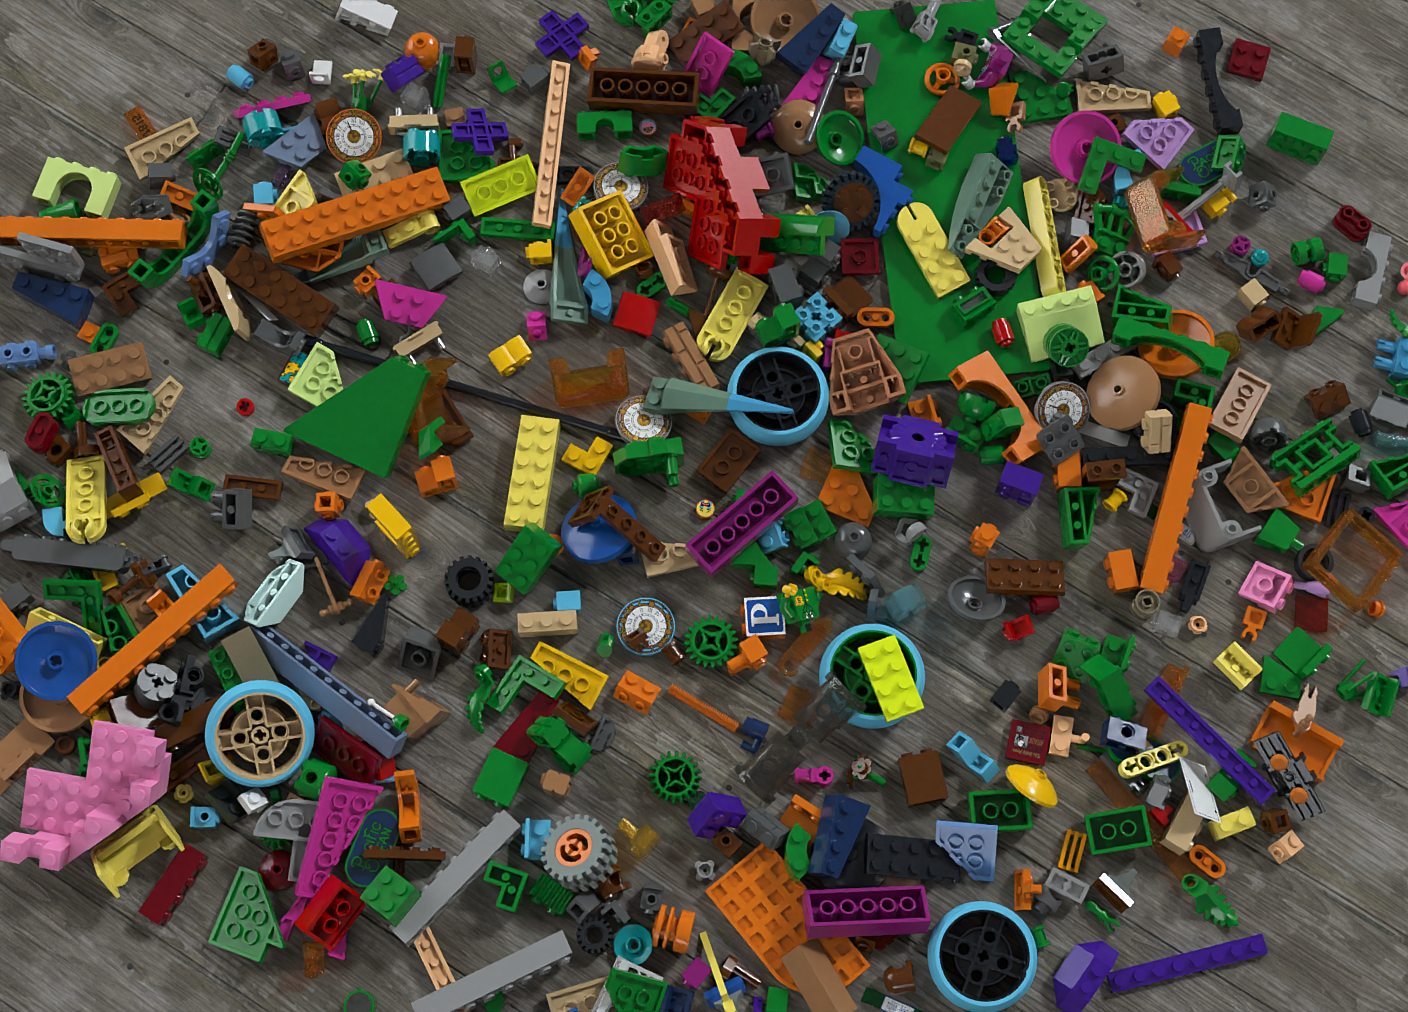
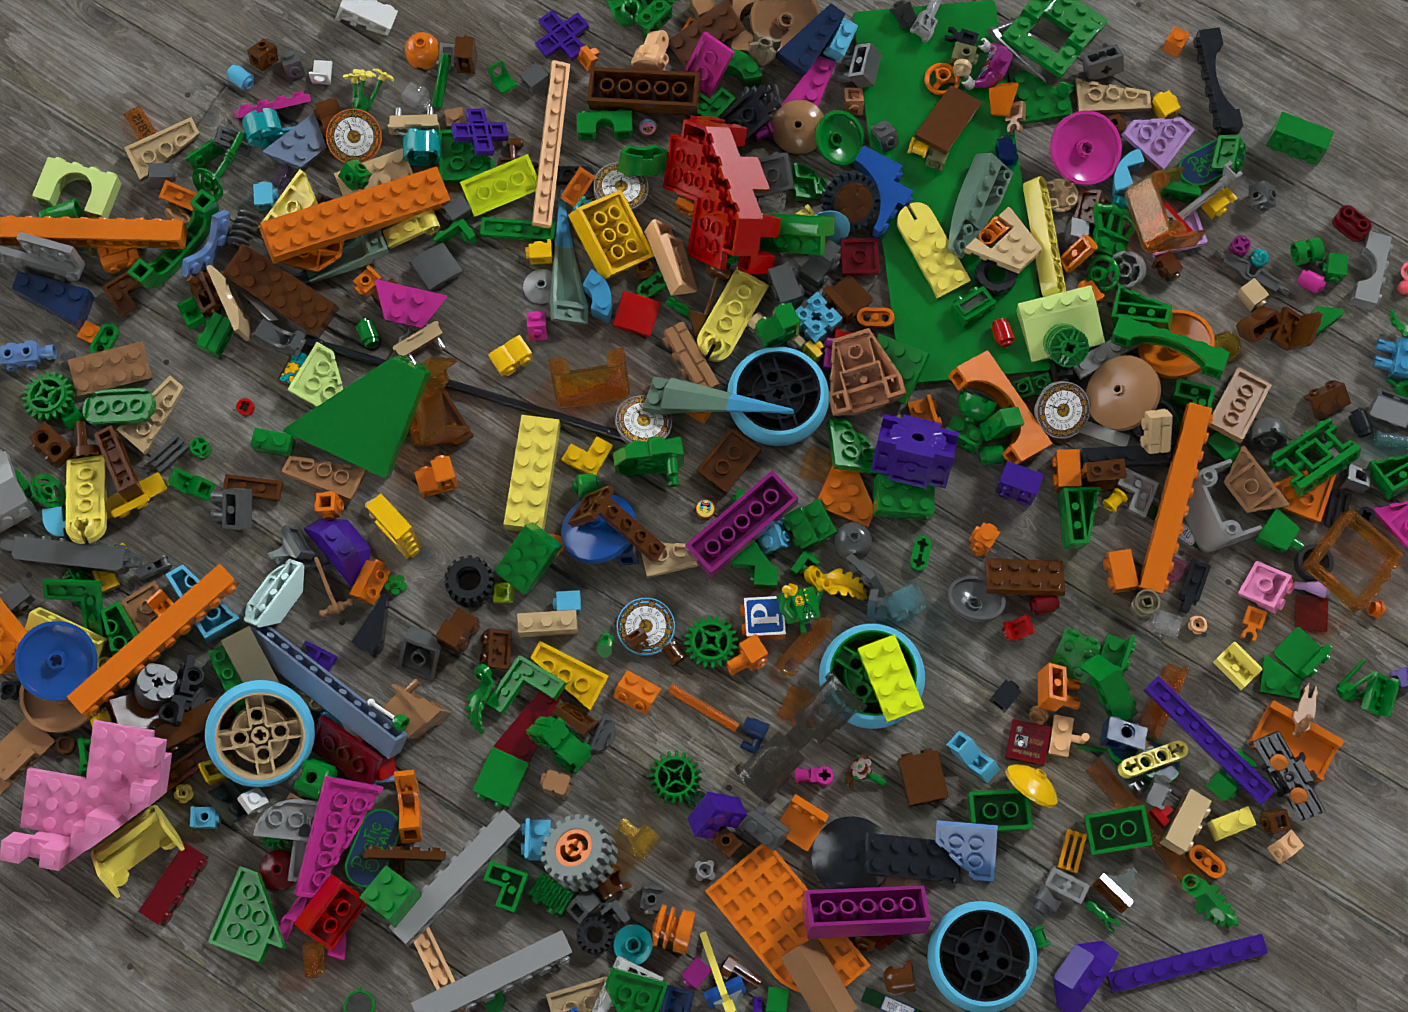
(41, 433): dark red brick -> none
(146, 581): reddish brown bar -> none
(152, 206): dark grey hinge -> none
(263, 211): orange plate -> none
(275, 794): dark green tile -> none
(402, 72): dark purple brick -> none
(428, 439): green slope -> none
(485, 260): clear brick -> none
(584, 266): magenta piece -> none
(663, 208): clear red brick -> none
(795, 853): green brick -> none
(833, 75): dark grey bar -> none
(836, 834): dark blue wedge -> none
(913, 532): light grey piece -> none
(1024, 890): orange hinge -> none
(1060, 438): dark grey bracket -> none
(1107, 151): green plate -> none
(1201, 796): white sticker -> none
(1248, 60): dark red plate -> none

